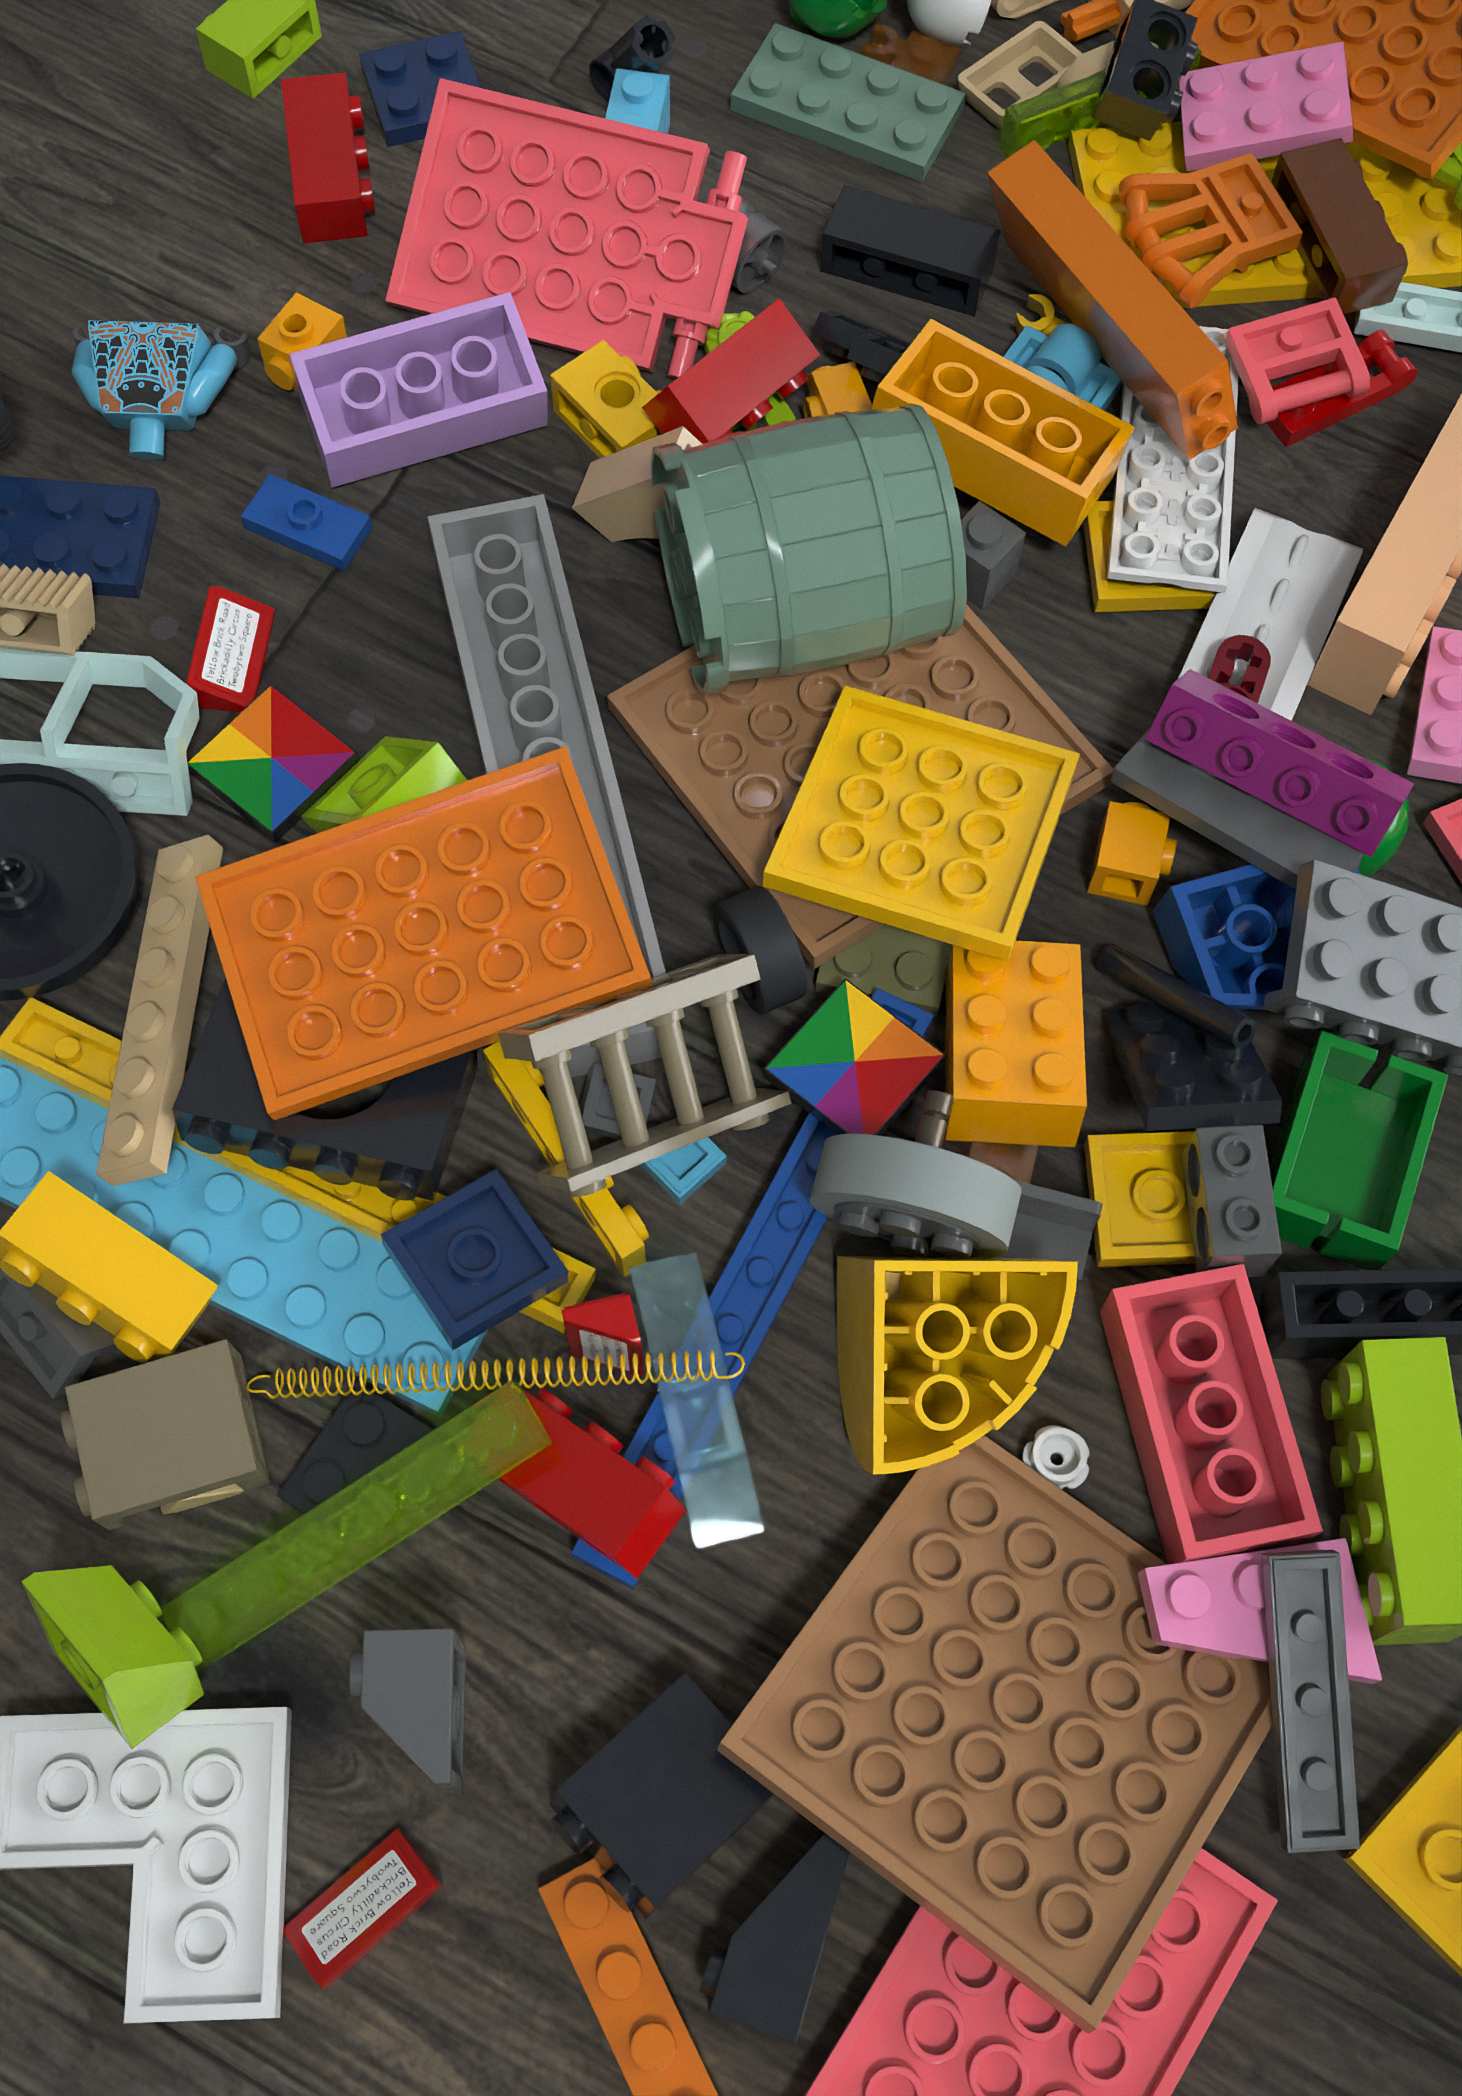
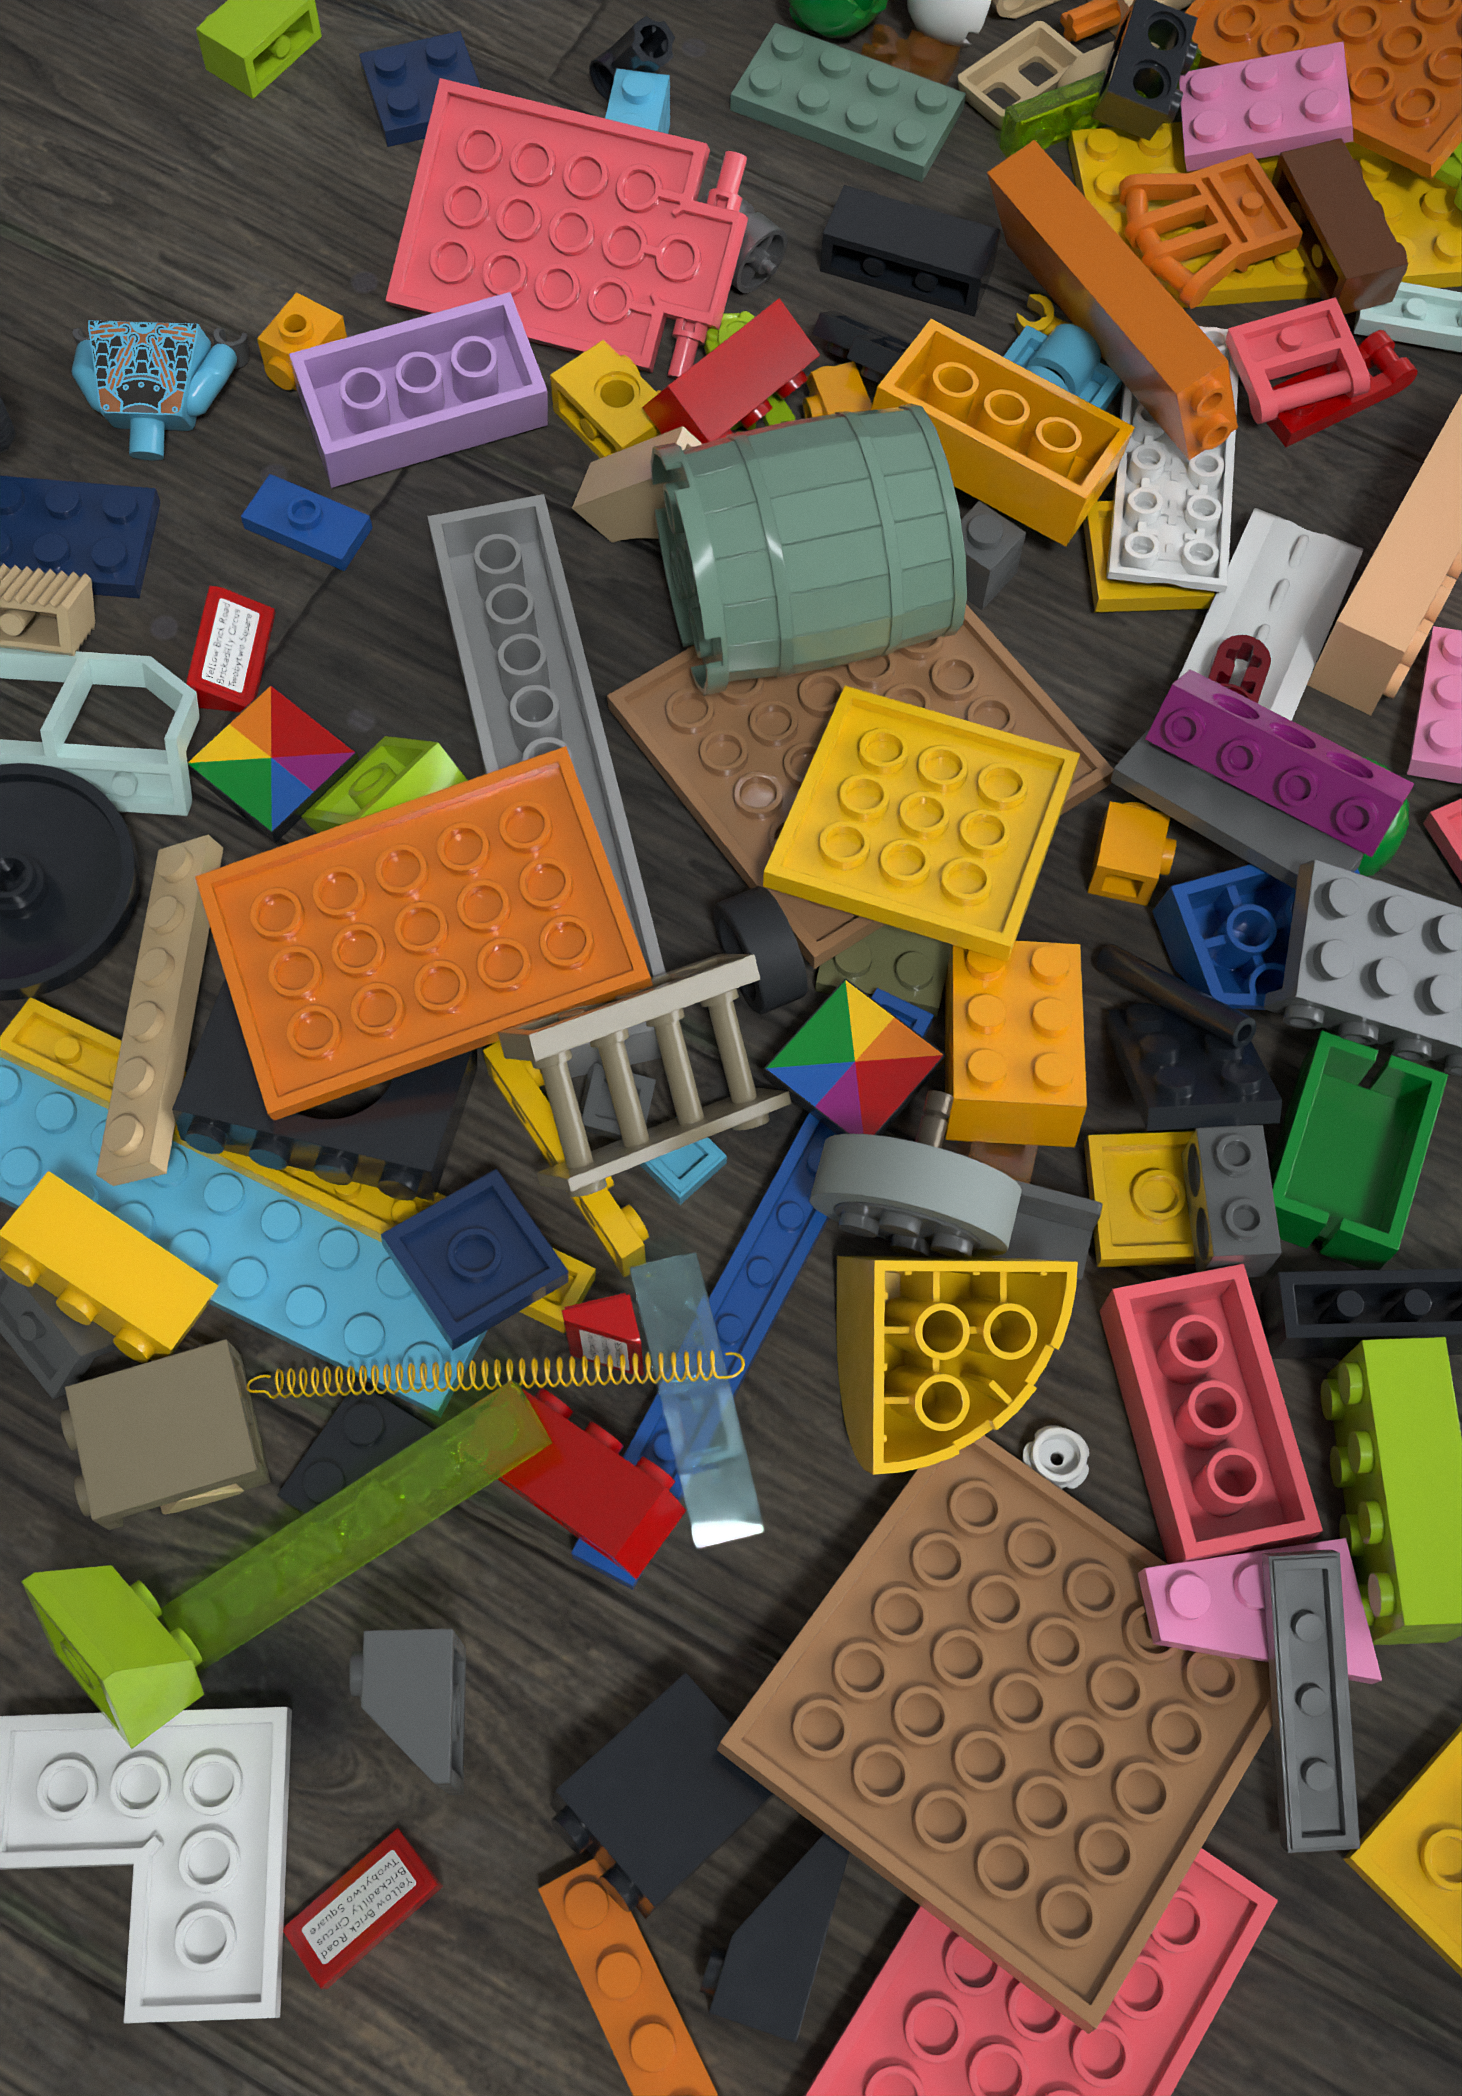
(327, 157): red brick -> none

